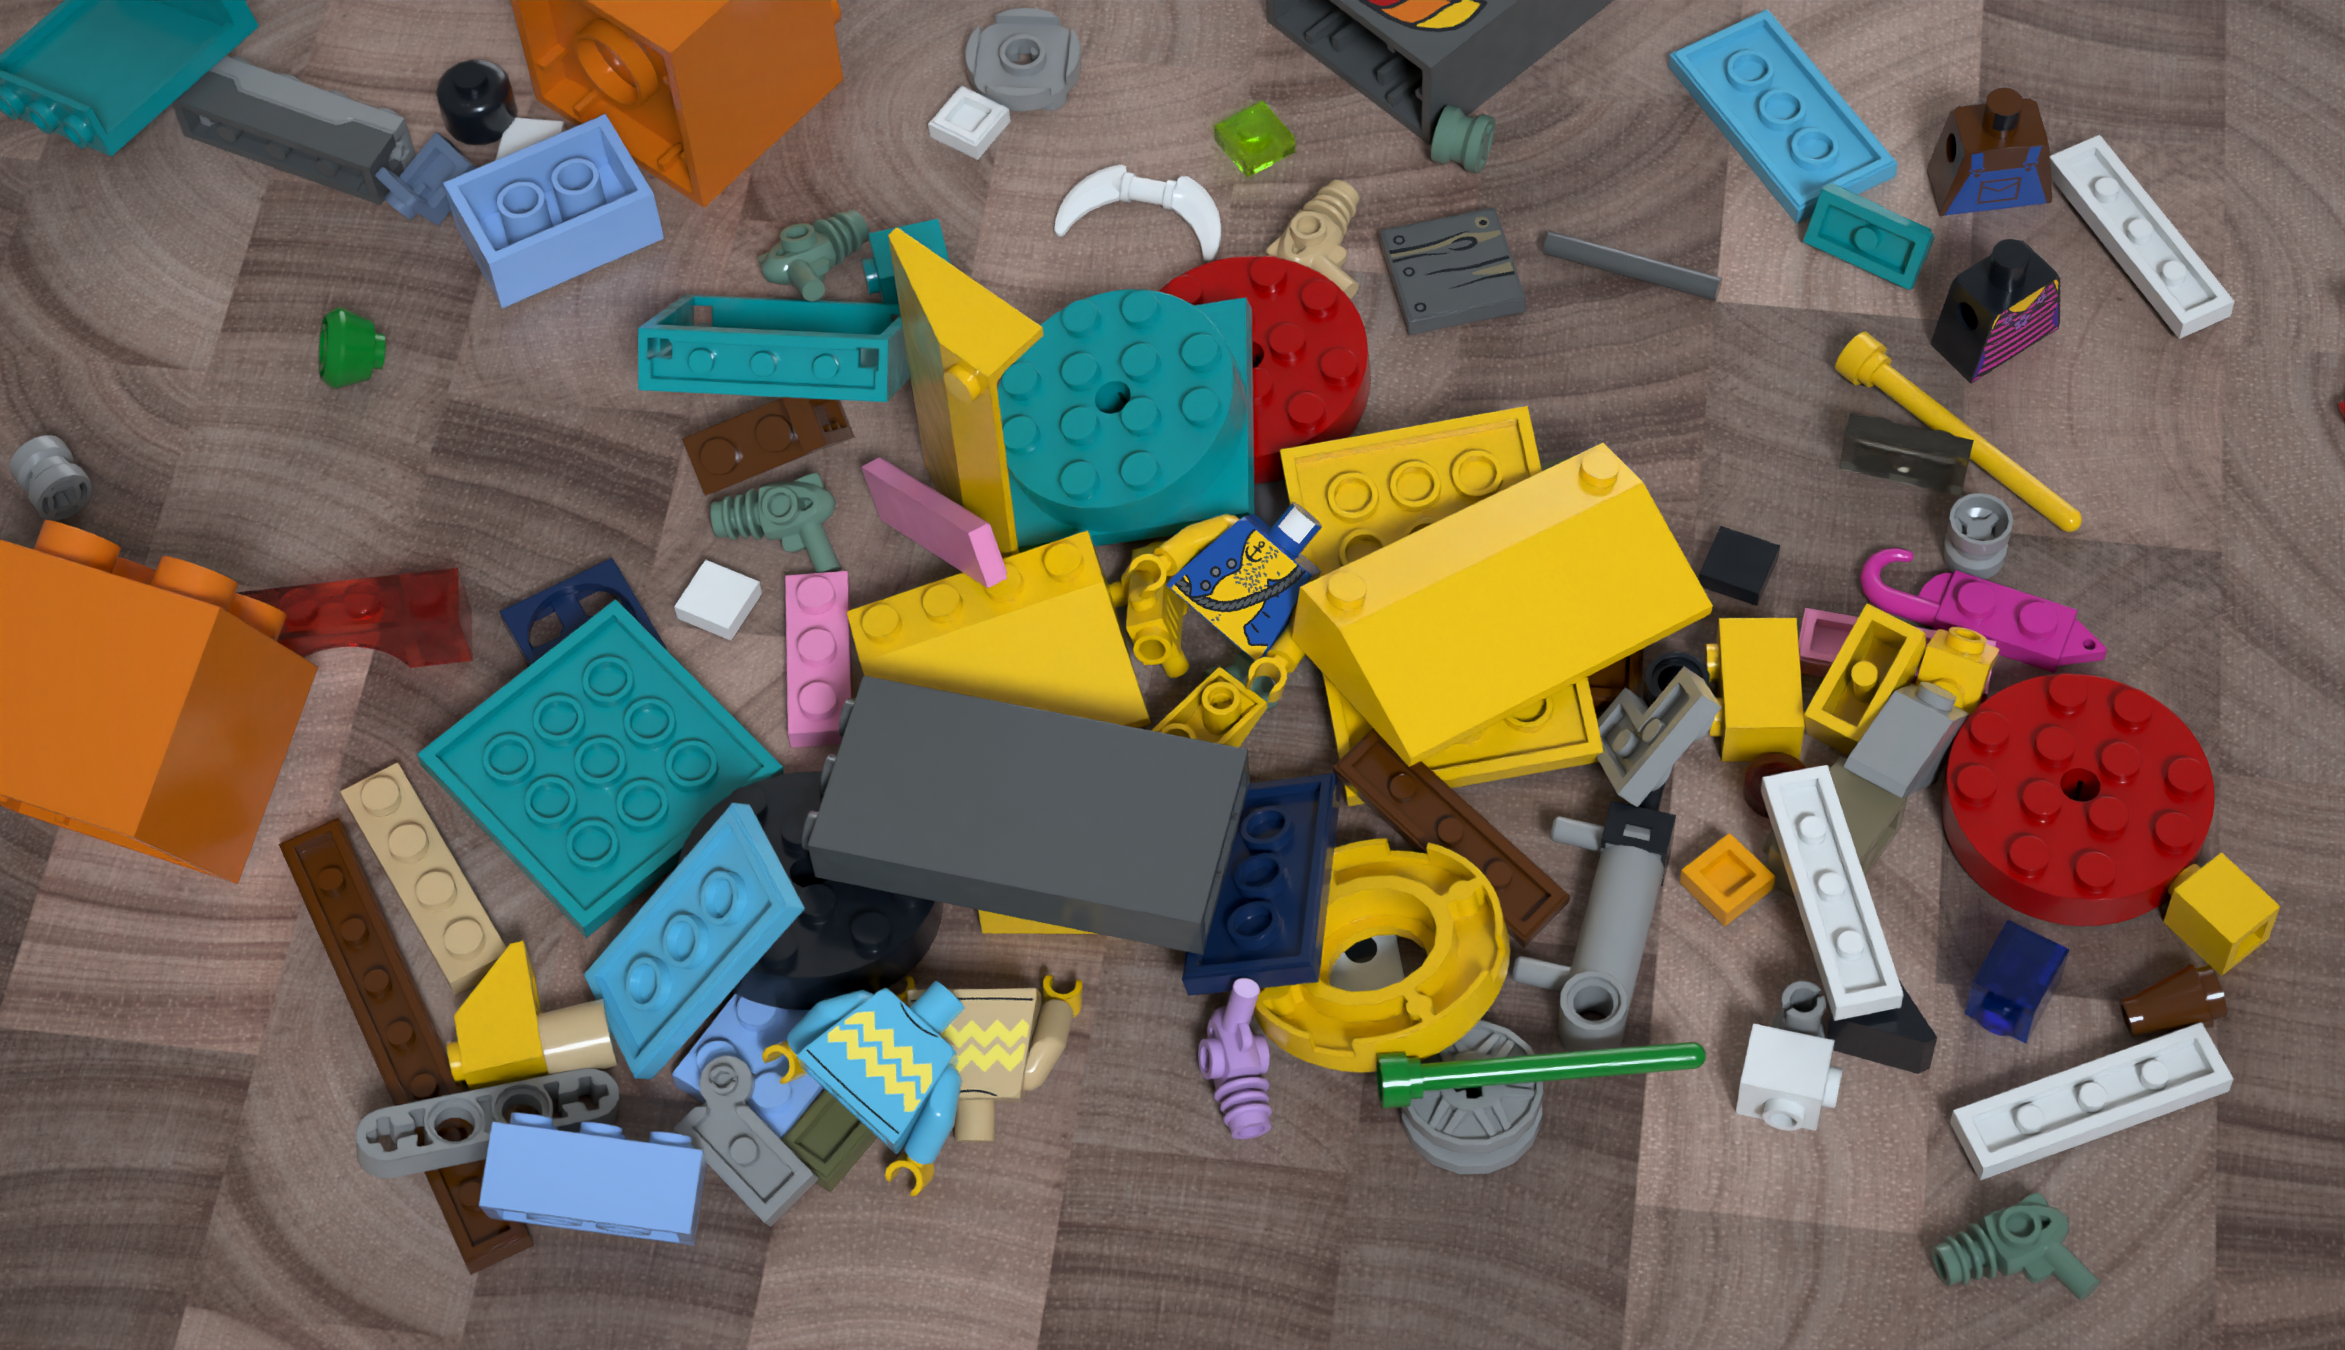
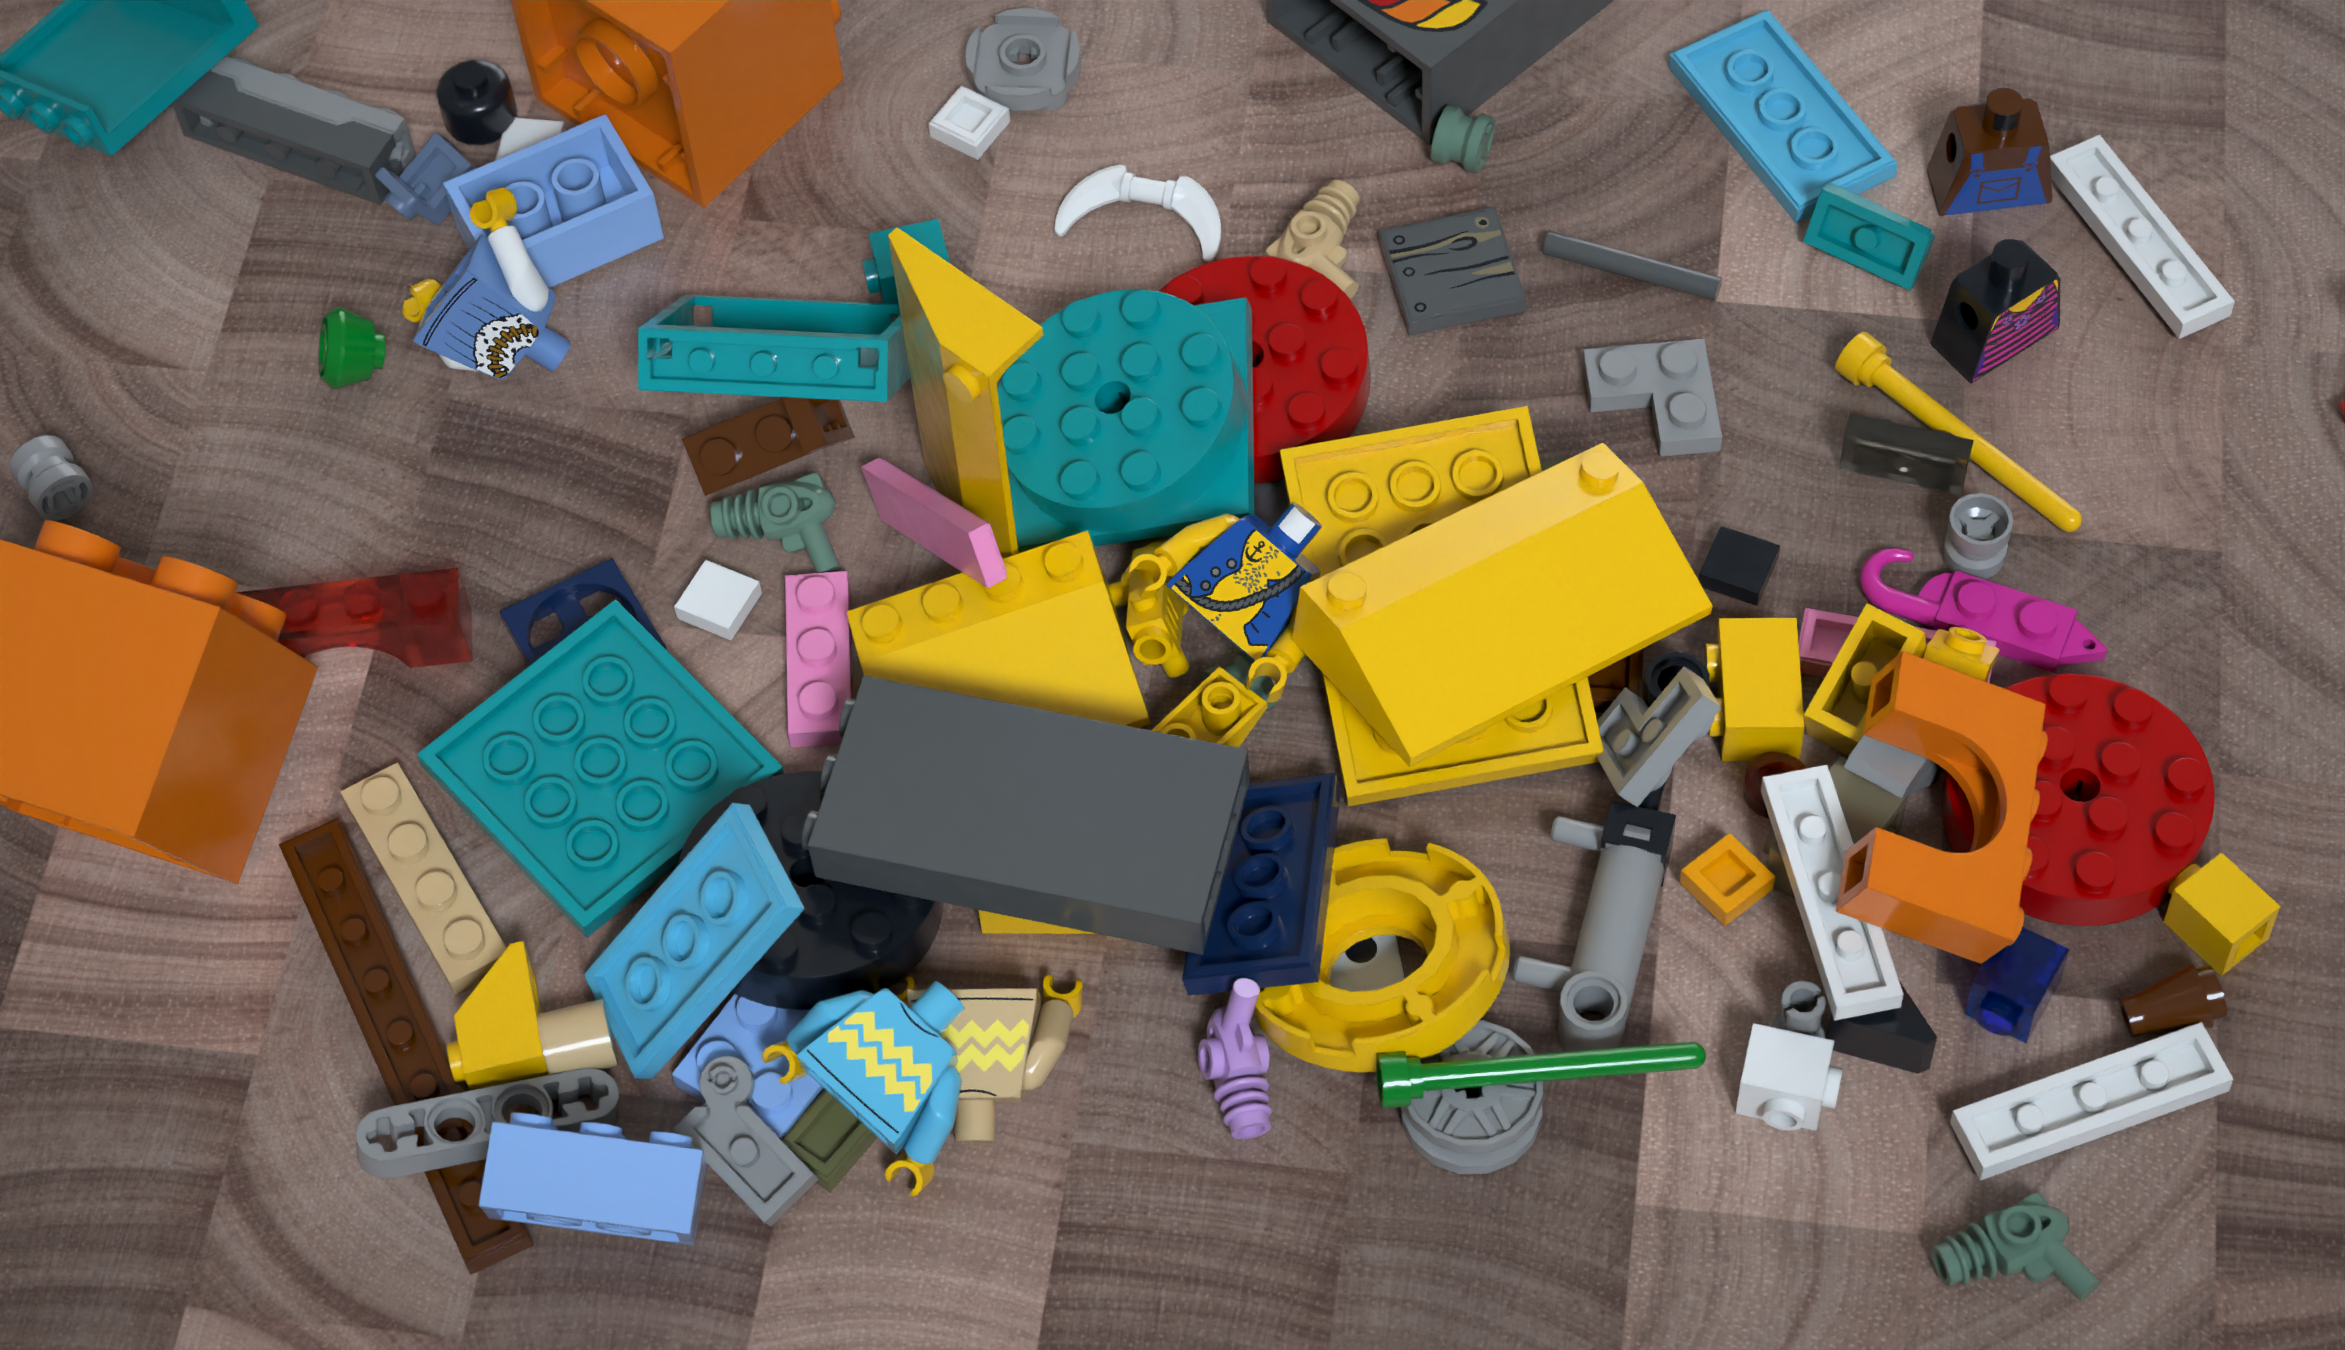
(491, 303): none -> torso
(812, 250): sand green piece -> none
(1255, 139): clear neon green plate -> none
(1430, 811): reddish brown tile -> none
(1669, 379): none -> light grey plate
(1992, 750): none -> orange arch

